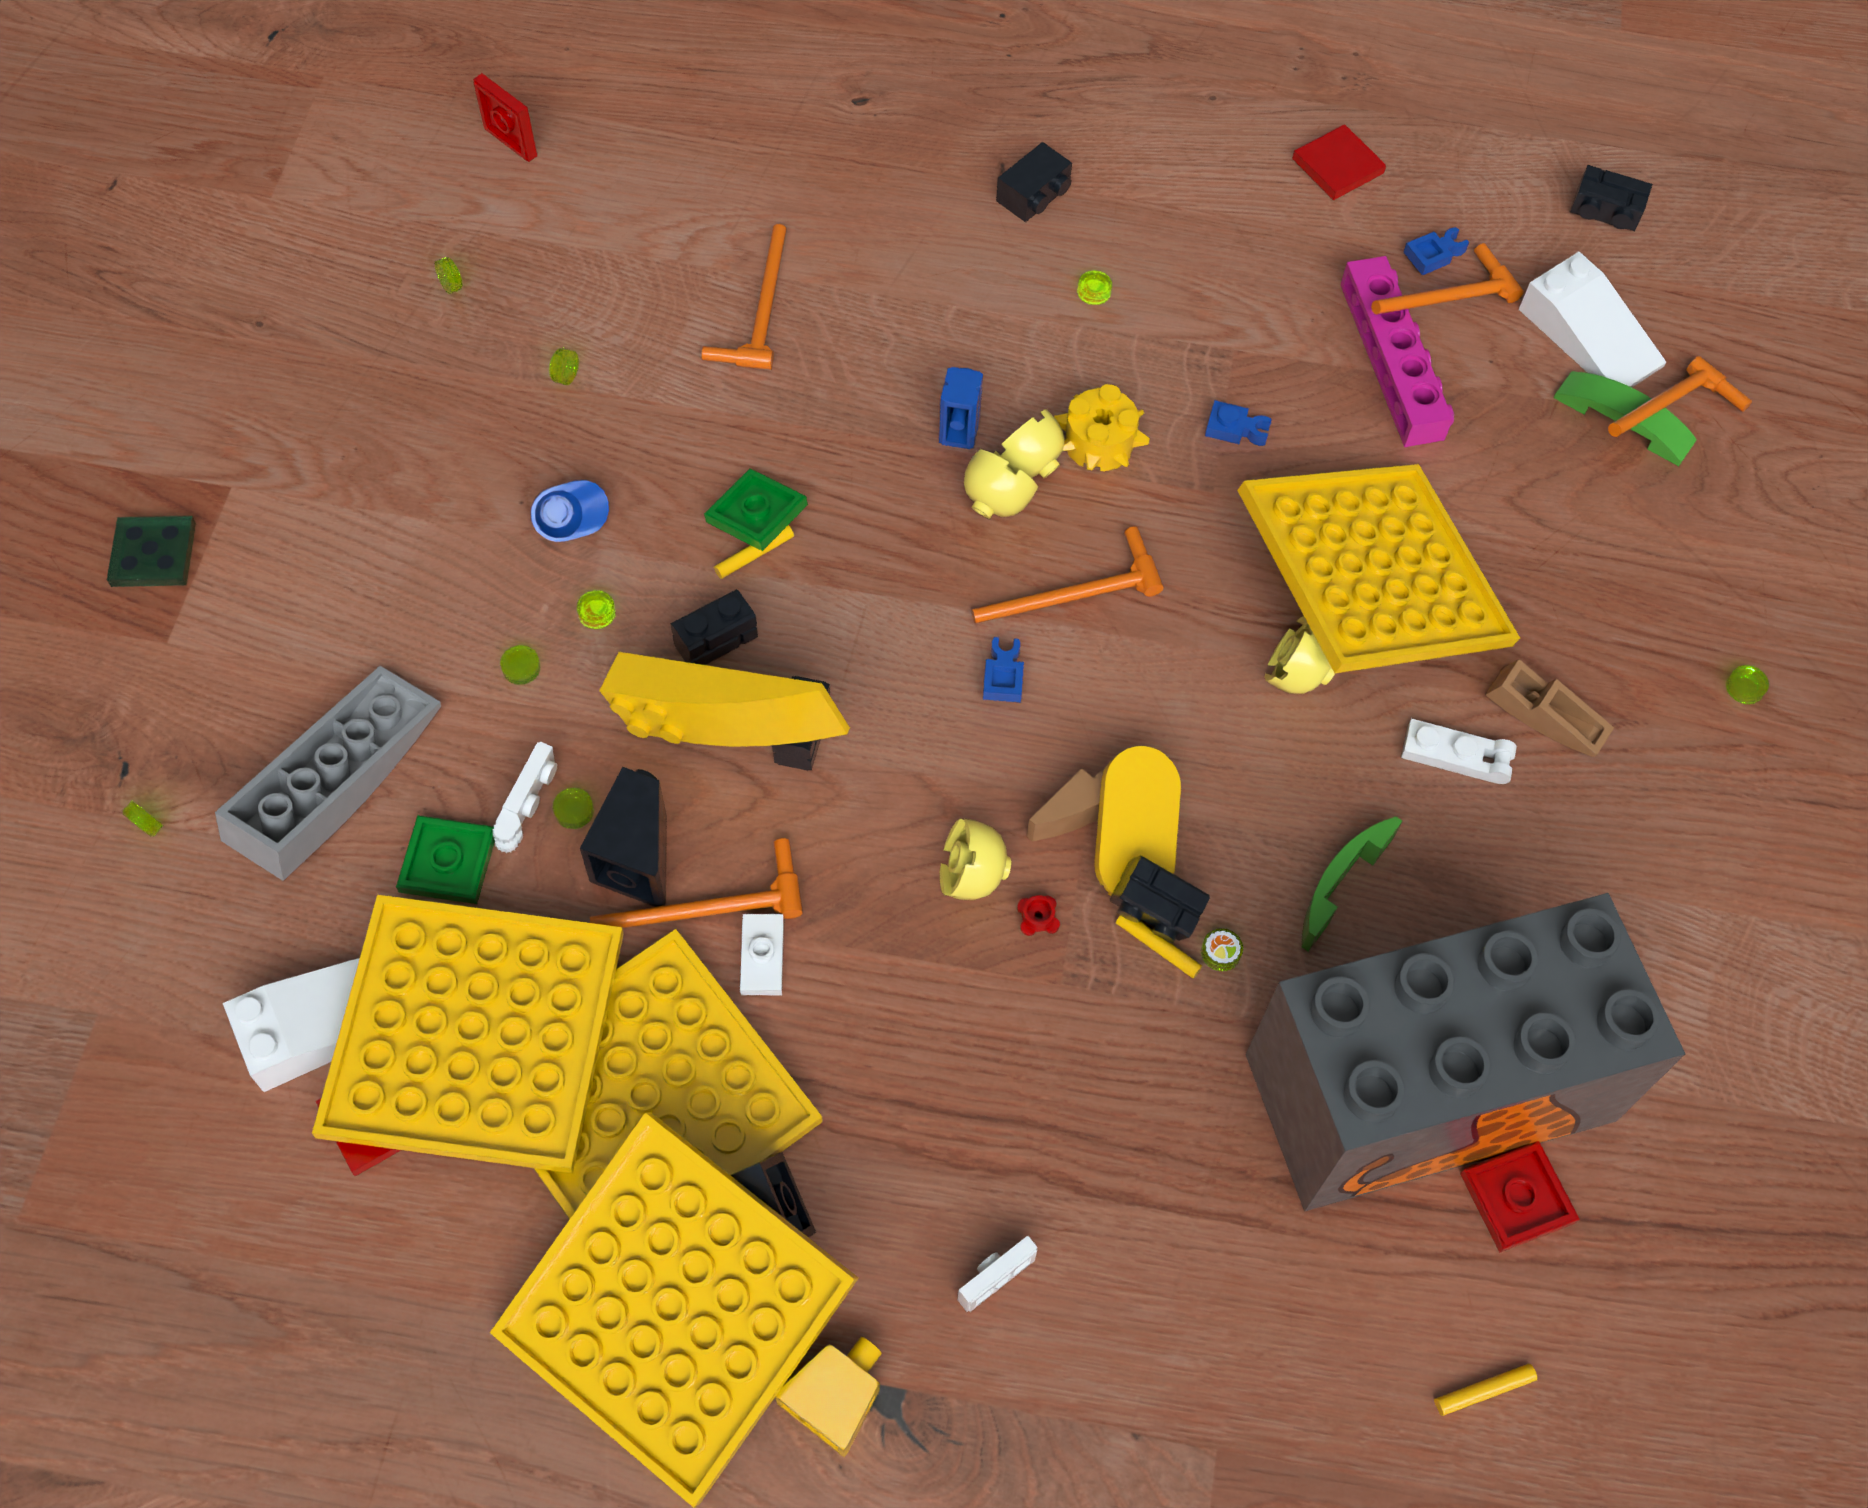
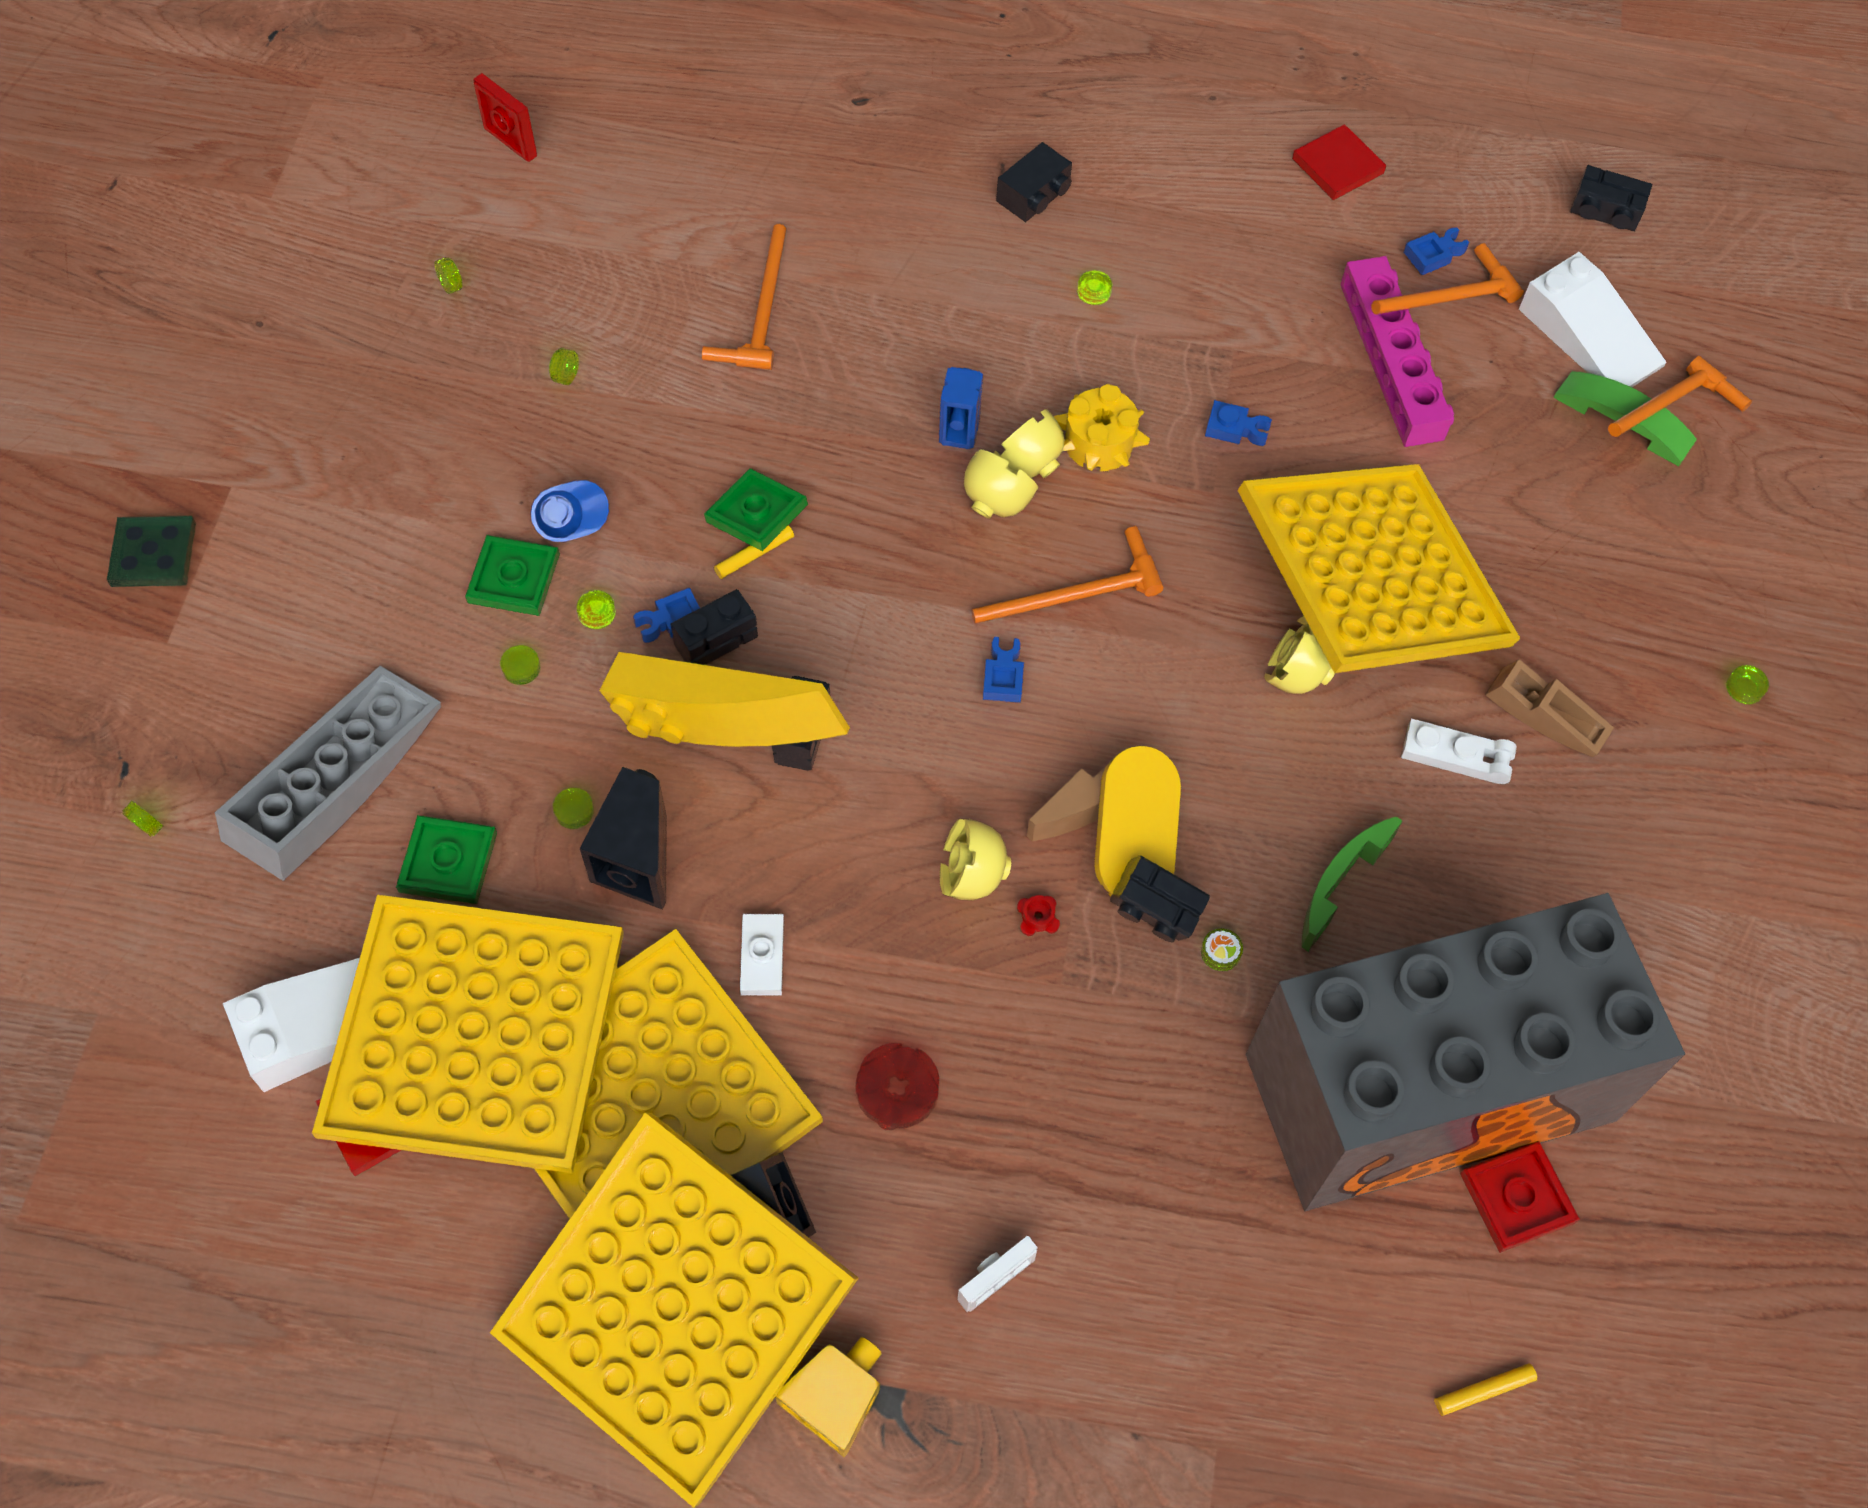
(512, 575): none -> green tile
(524, 797): white hinge -> none
(668, 610): none -> blue plate
(783, 897): orange bar -> none
(888, 1108): none -> clear red plate
(1161, 946): yellow piece -> none

